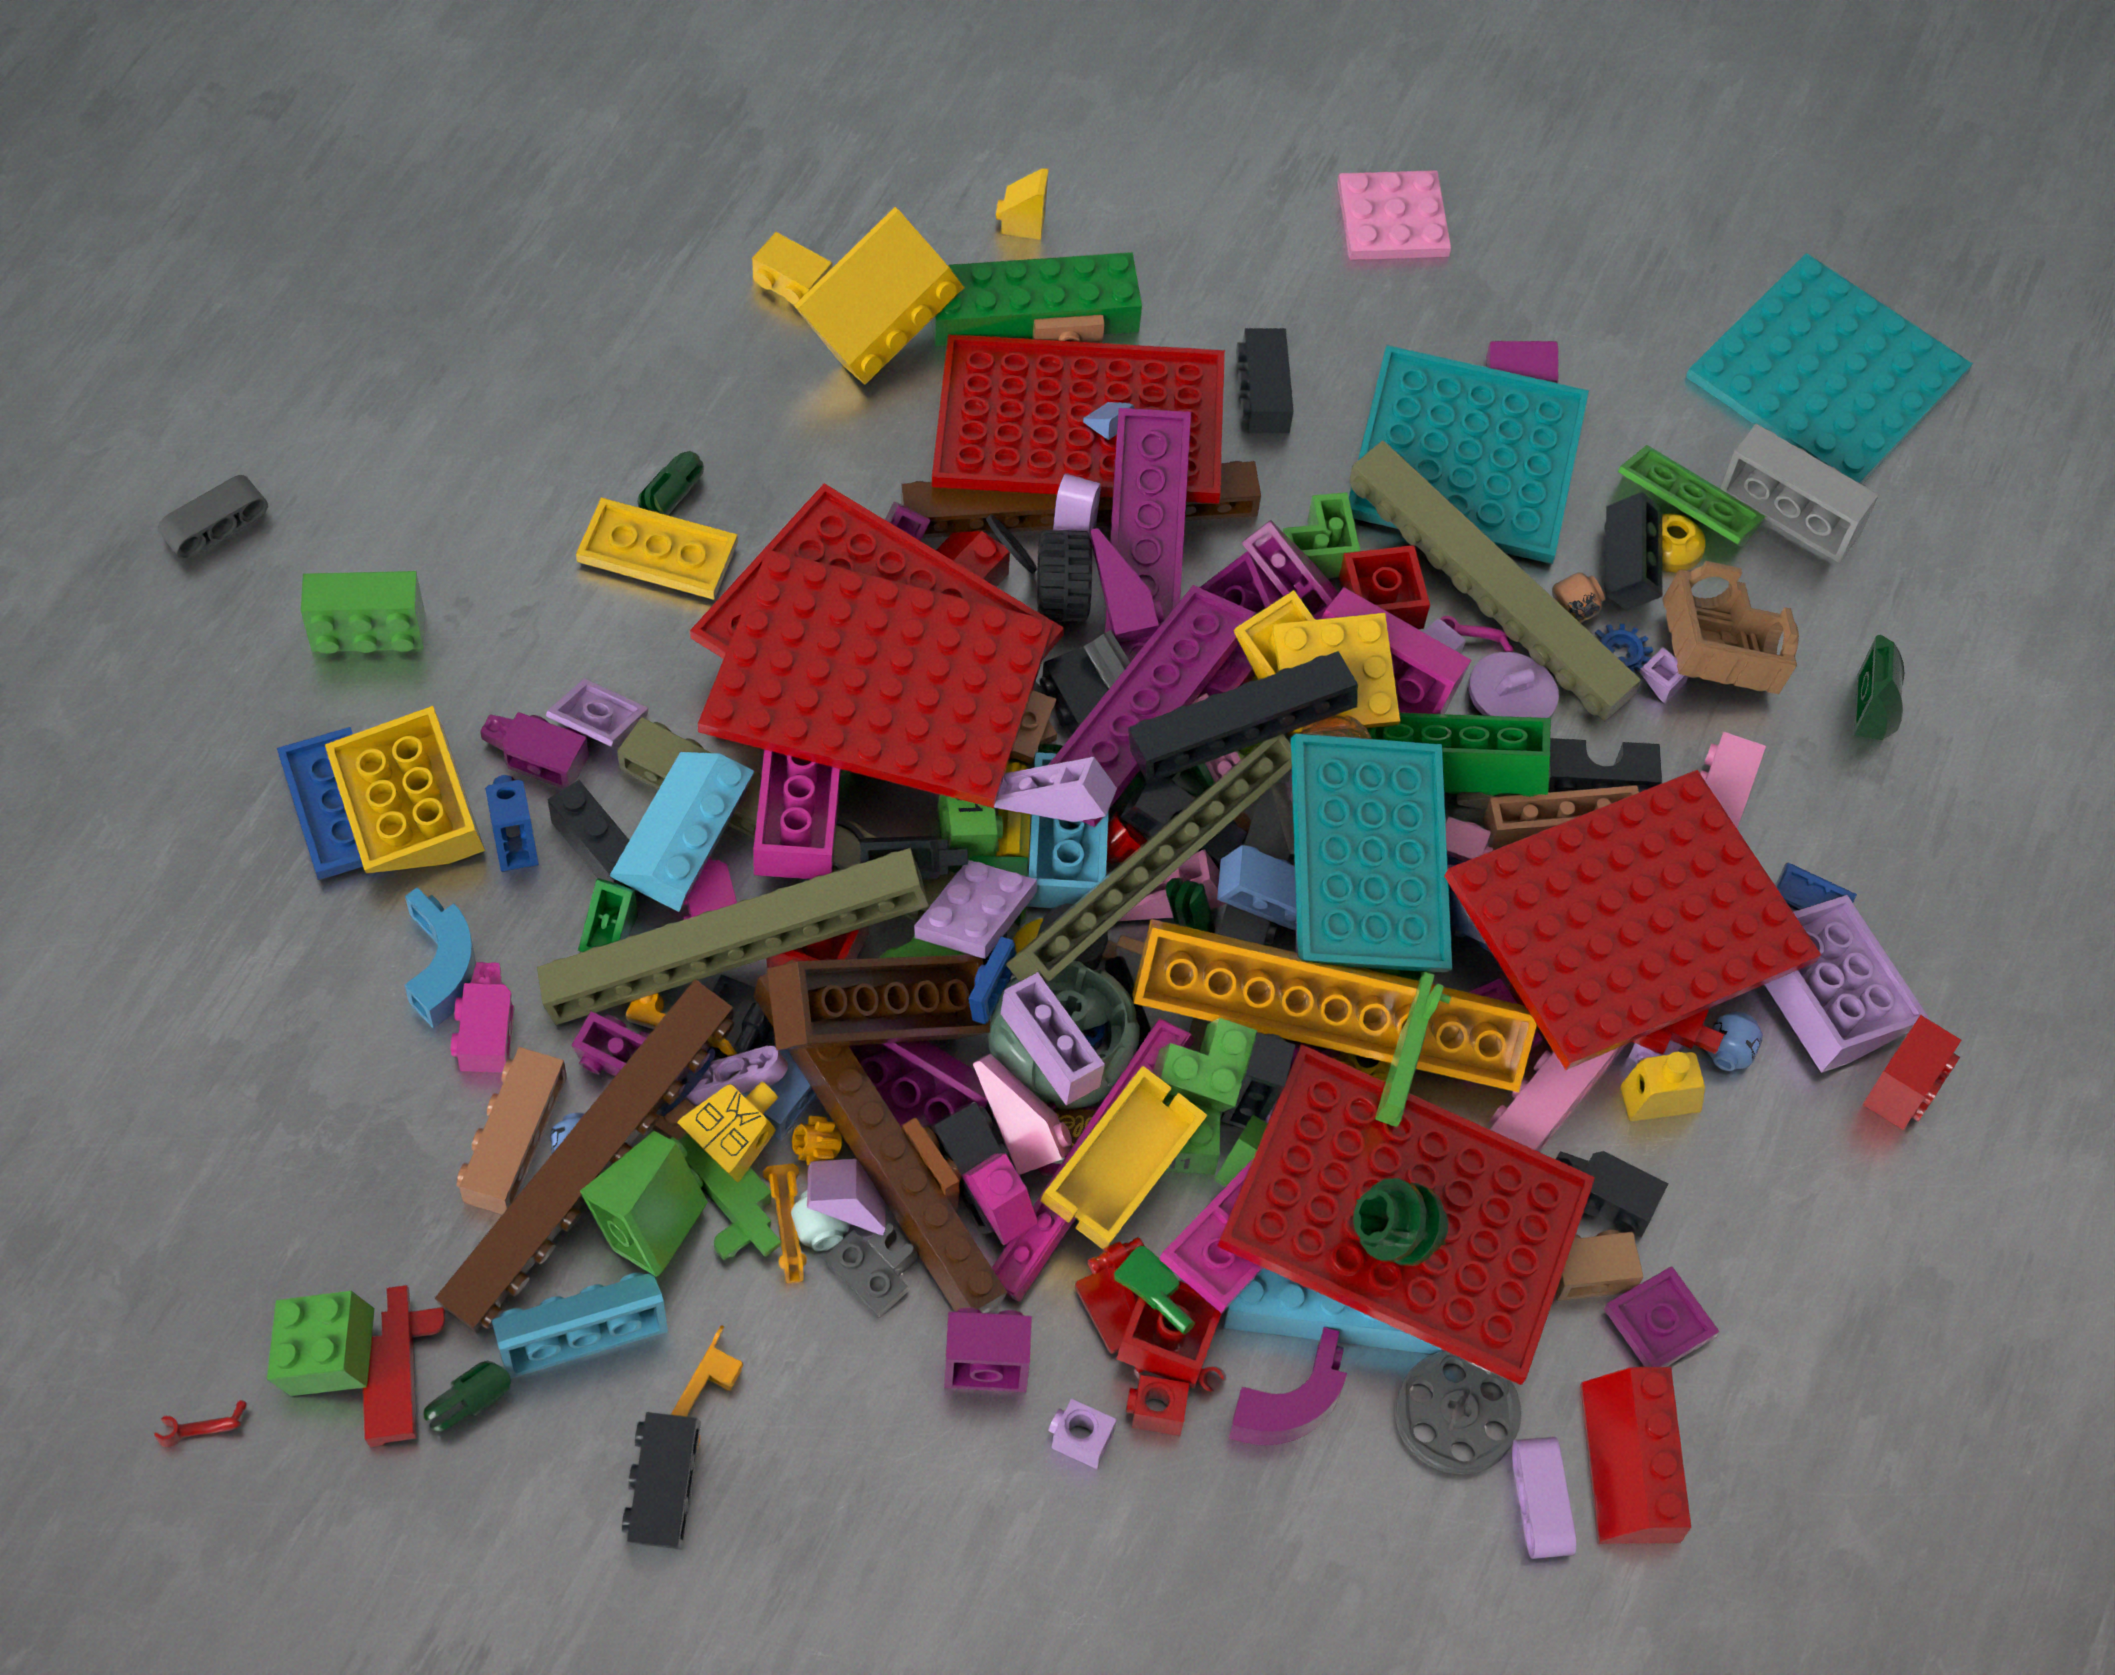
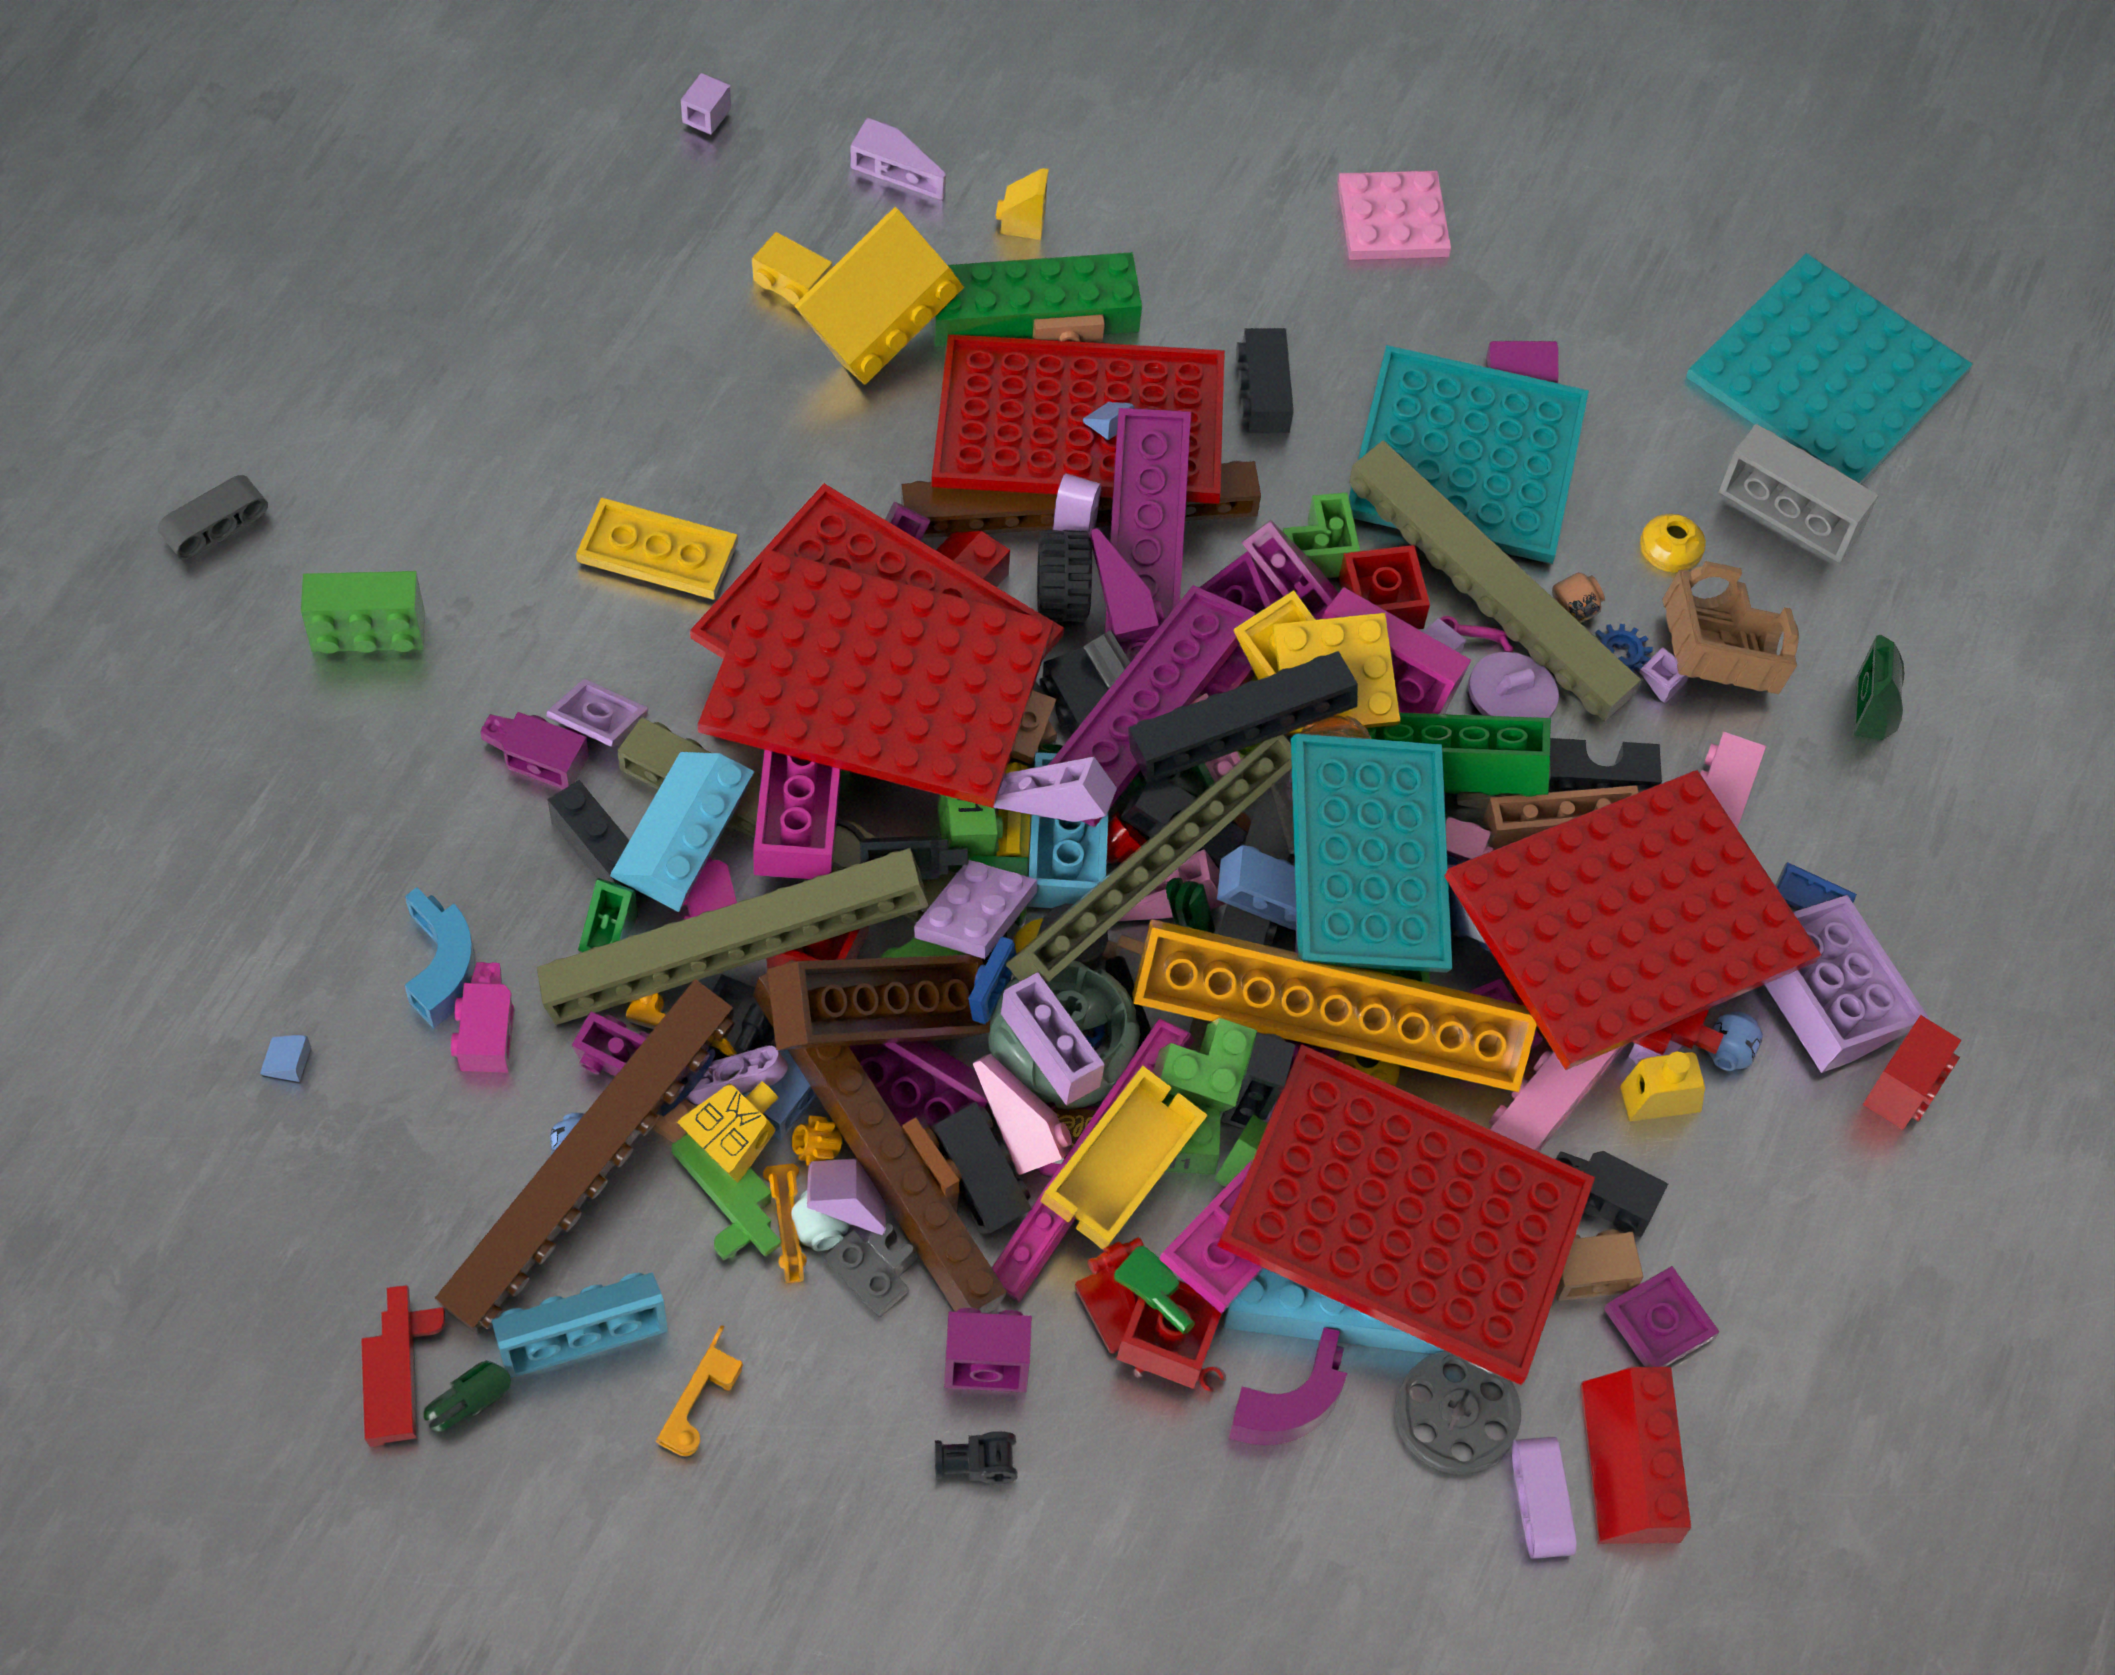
(201, 1427): red piece -> none
(286, 1057): none -> medium blue slope
(320, 804): blue plate -> none
(321, 1343): bright green brick -> none
(404, 794): yellow slope -> none
(509, 808): blue torso -> none
(512, 1130): nougat brick -> none
(647, 1202): bright green slope -> none
(662, 1480): black brick -> none
(671, 483): dark green arm -> none
(706, 103): none -> lavender brick
(895, 158): none -> lavender slope
(978, 1458): none -> black connector
(1001, 1197): dark pink slope -> none
(1026, 561): black piece -> none
(1089, 1449): lavender brick -> none
(1171, 1392): red brick -> none
(1400, 1221): dark green piece -> none
(1408, 1051): bright green piece -> none
(1633, 551): black brick -> none
(1692, 495): bright green slope -> none

